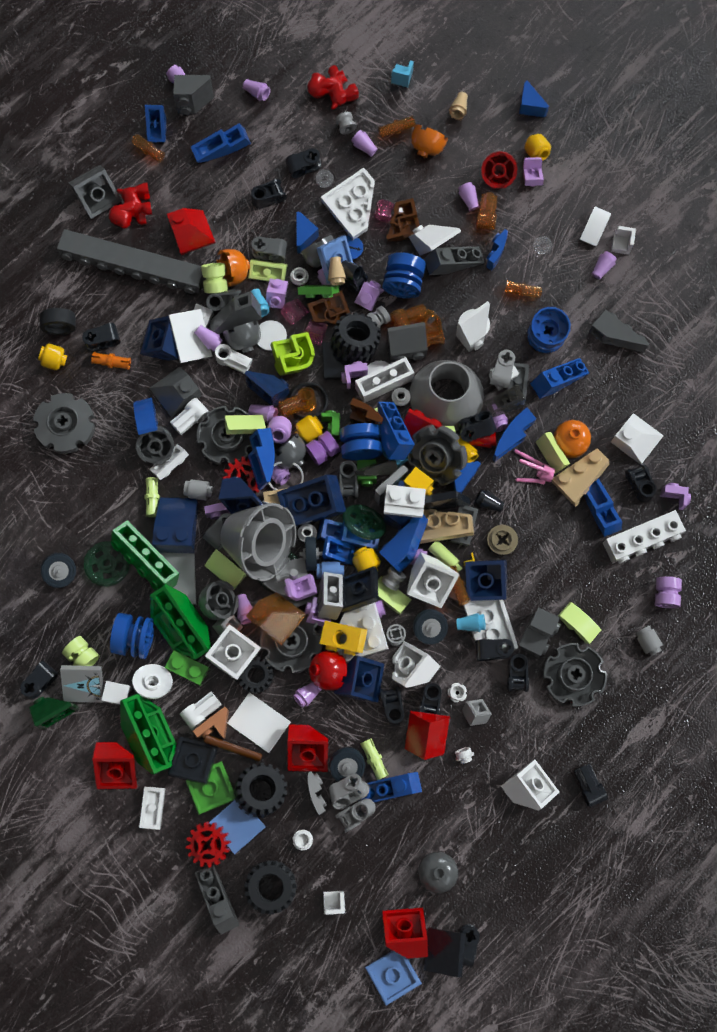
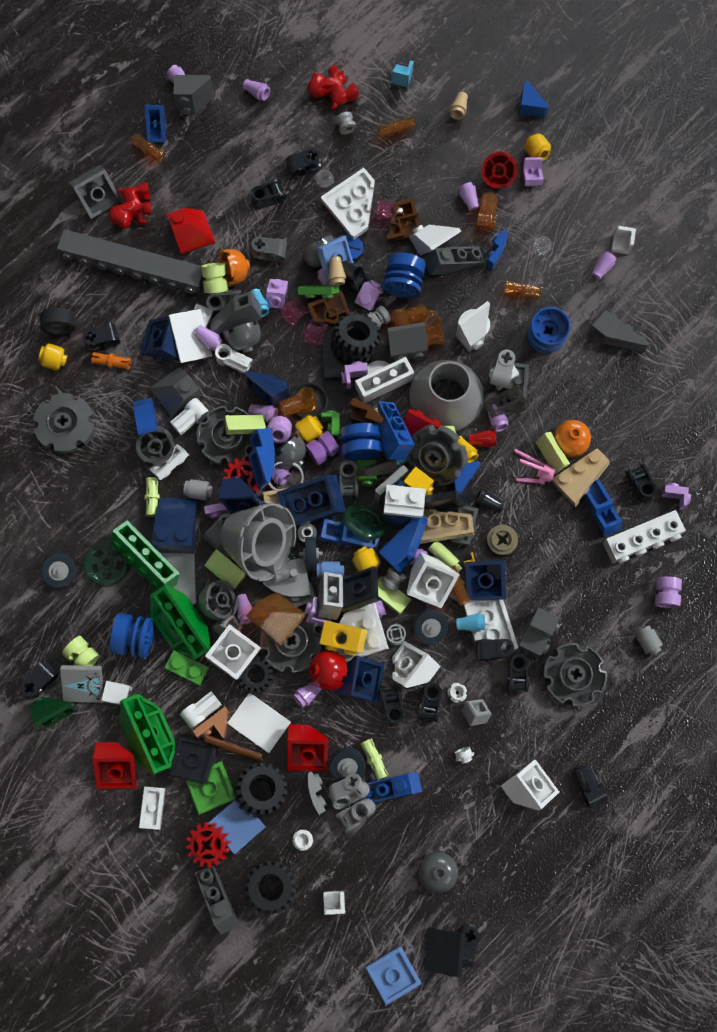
(154, 675): white dish -> none
(221, 144): blue slope -> none
(267, 270): yellowish green slope -> none
(271, 332): white piece -> none
(293, 354): lime brick -> none
(299, 271): white plate -> none
(301, 587): lavender bracket -> none
(306, 232): blue slope -> none
(337, 551): blue slope -> none
(364, 143): lavender cone -> none
(401, 402): white plate -> none
(406, 932): red slope -> none
(426, 734): red slope -> none
(427, 141): orange cylinder -> none
(477, 425): black piece -> none
(514, 433): blue slope -> none
(558, 377): blue slope -> none
(580, 622): yellowish green slope -> none
(595, 226): white slope -> none
(637, 438): white slope -> none

